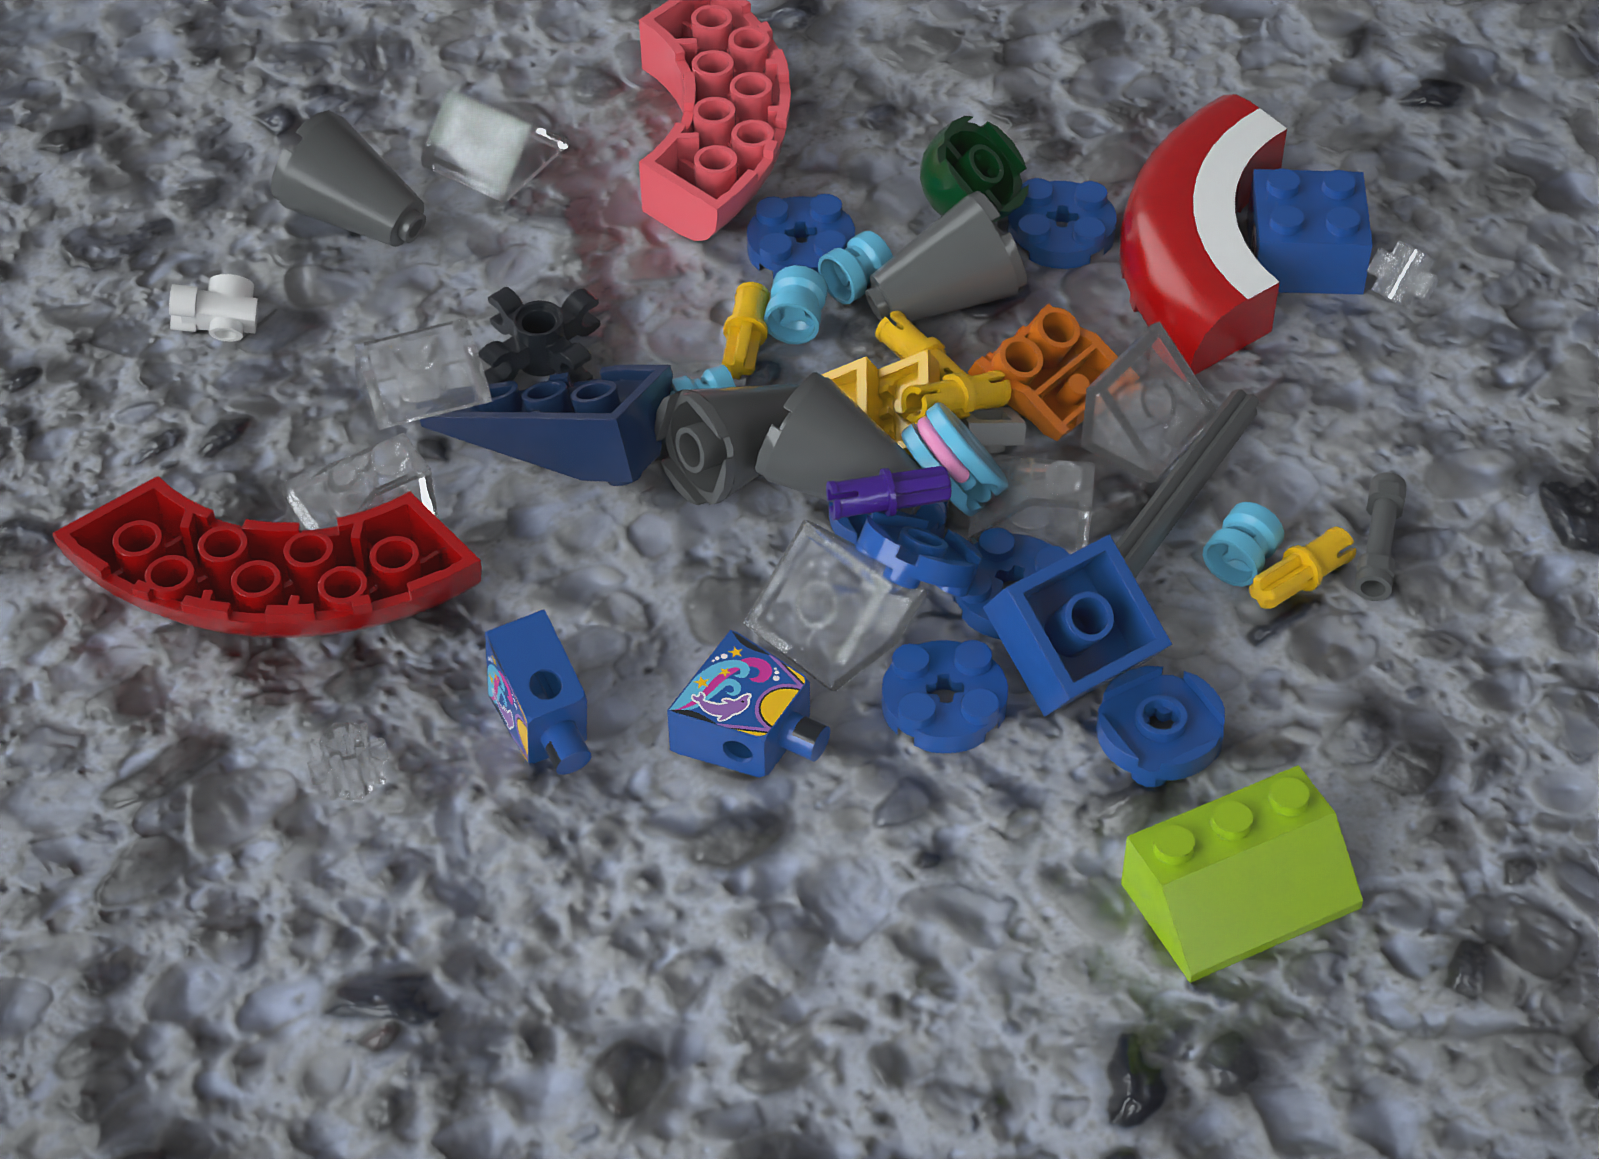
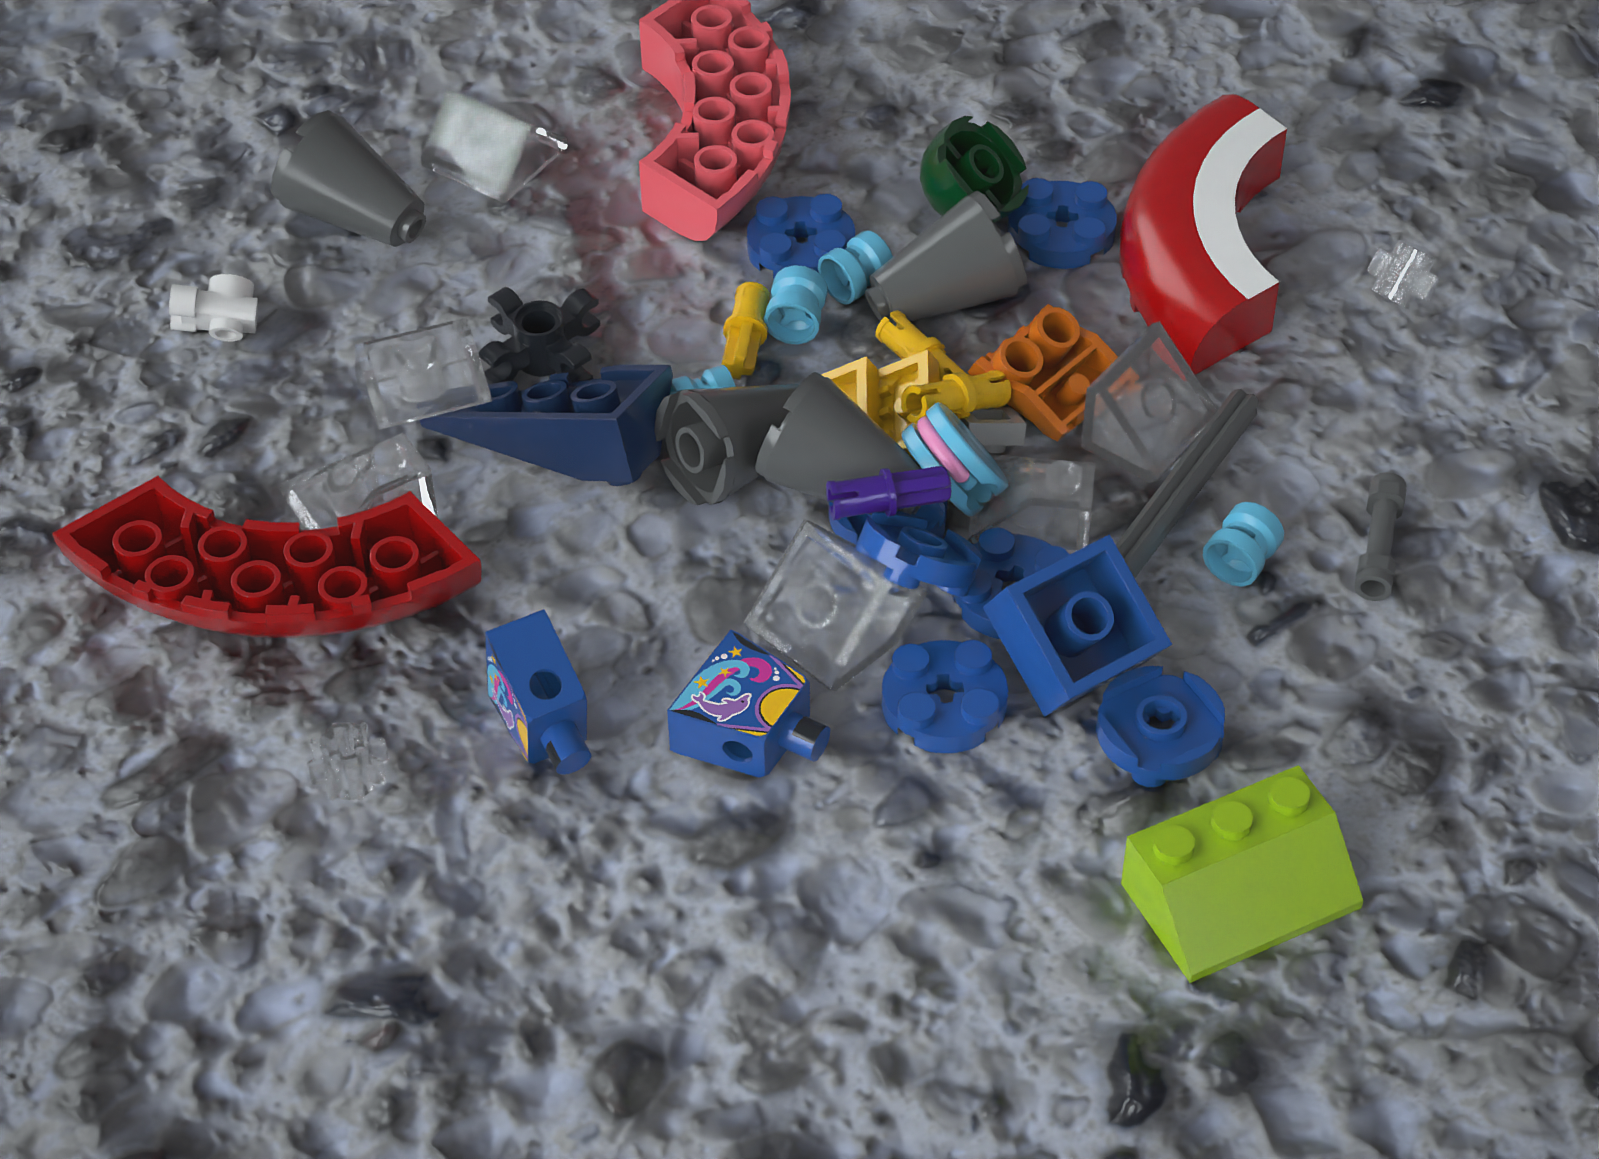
(1302, 568): yellow axle -> none
(1311, 229): blue brick -> none

